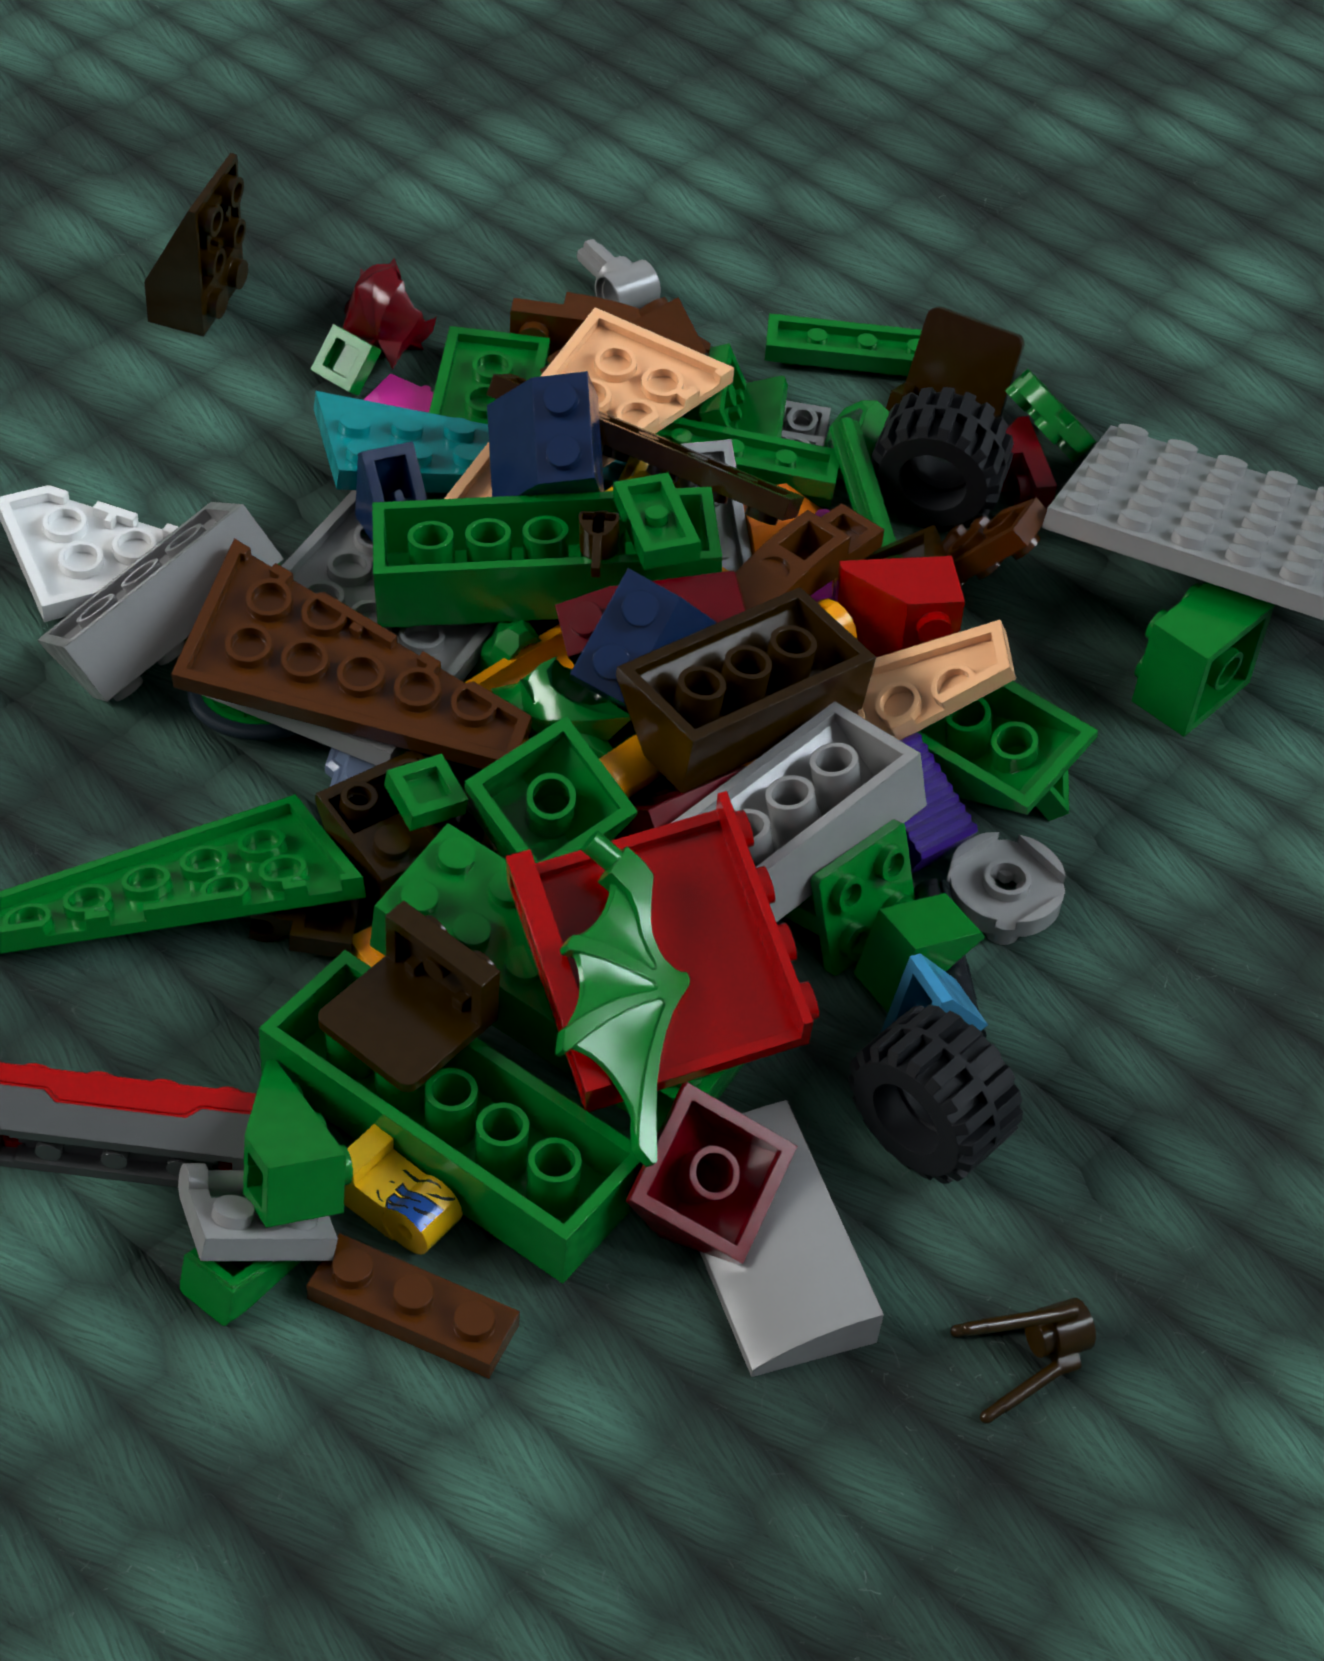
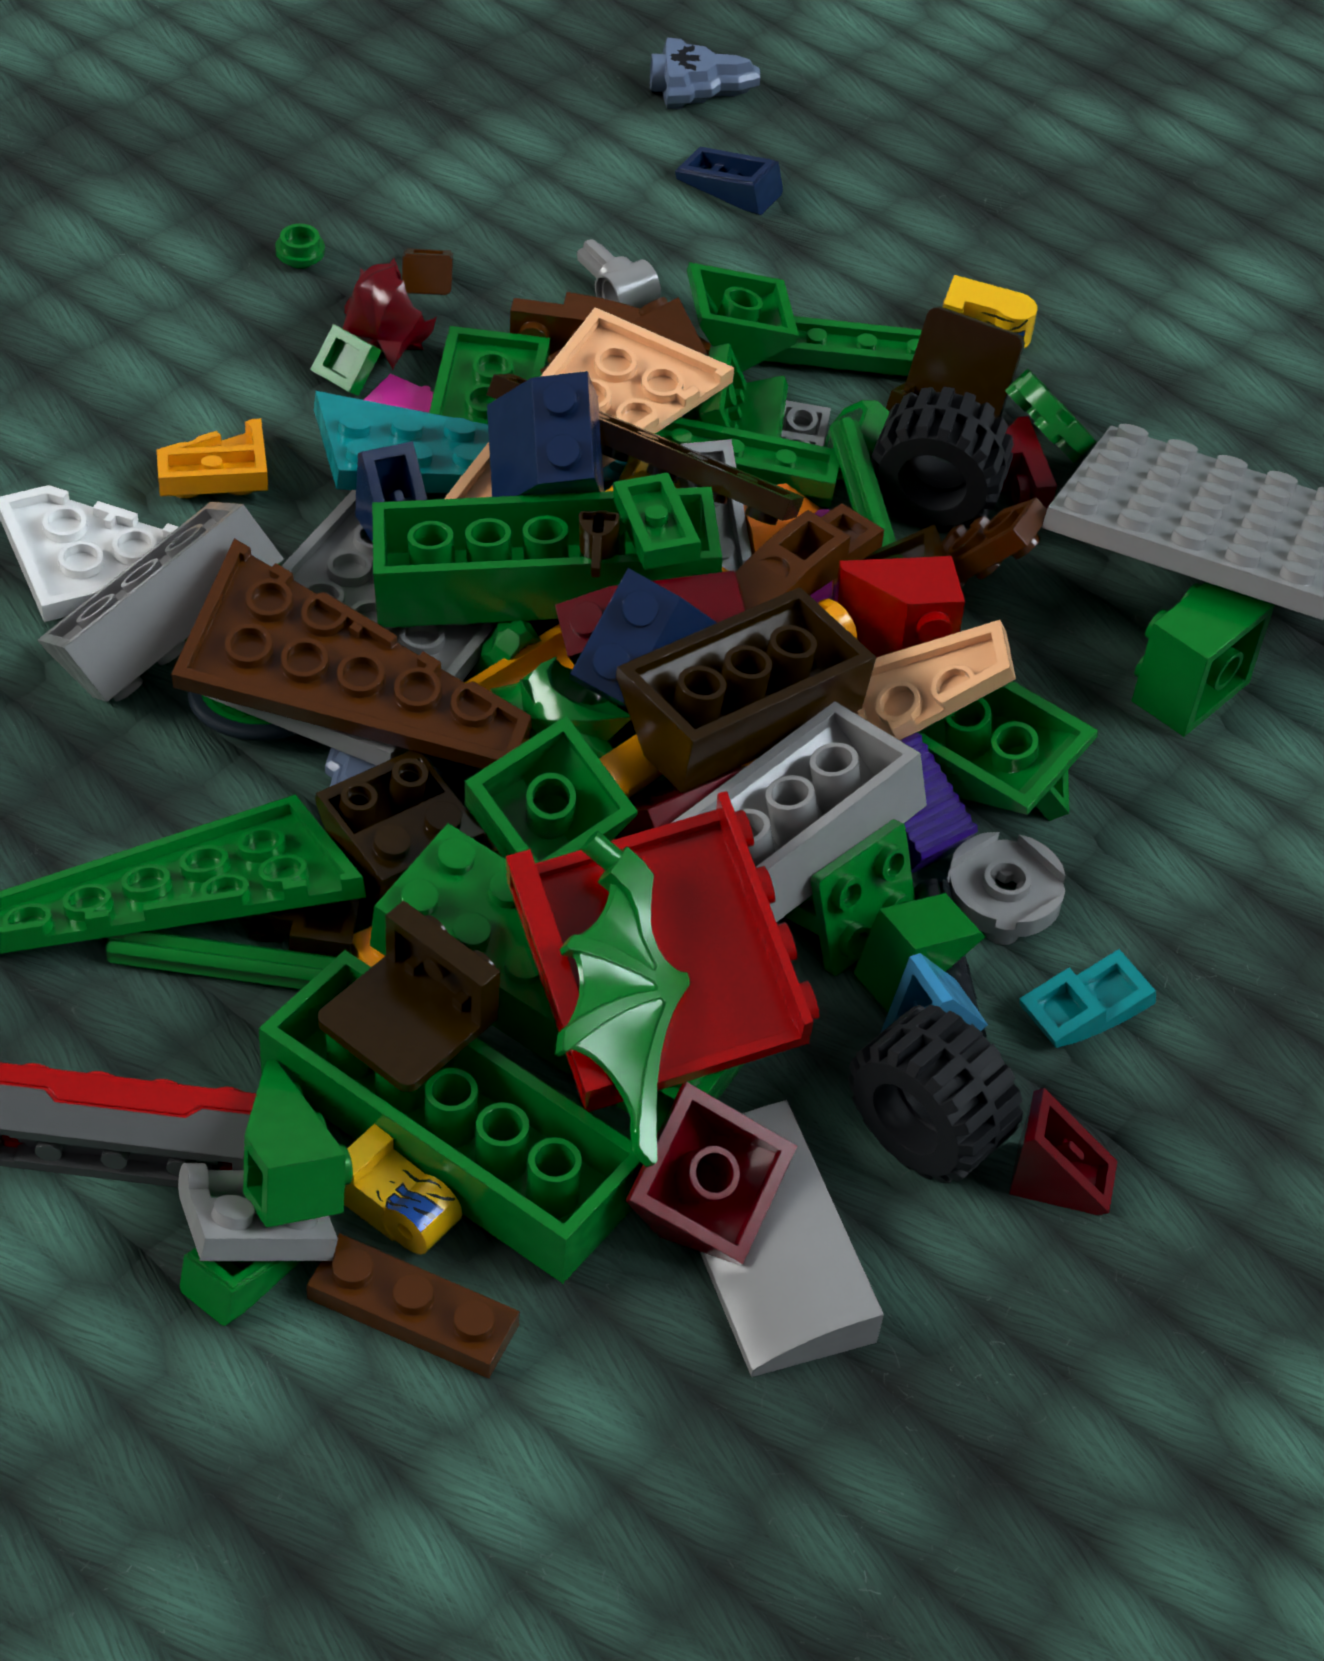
(202, 258): dark brown slope -> none
(214, 465): none -> light orange wing
(216, 959): none -> green axle
(300, 246): none -> green plate
(426, 792): green plate -> none
(427, 271): none -> reddish brown slope
(696, 74): none -> sand blue rock
(735, 178): none -> dark blue slope
(743, 311): none -> green slope
(993, 305): none -> yellow leg
(1051, 1332): dark brown plant -> none
(1061, 1160): none -> dark red slope
(1088, 1003): none -> teal slope

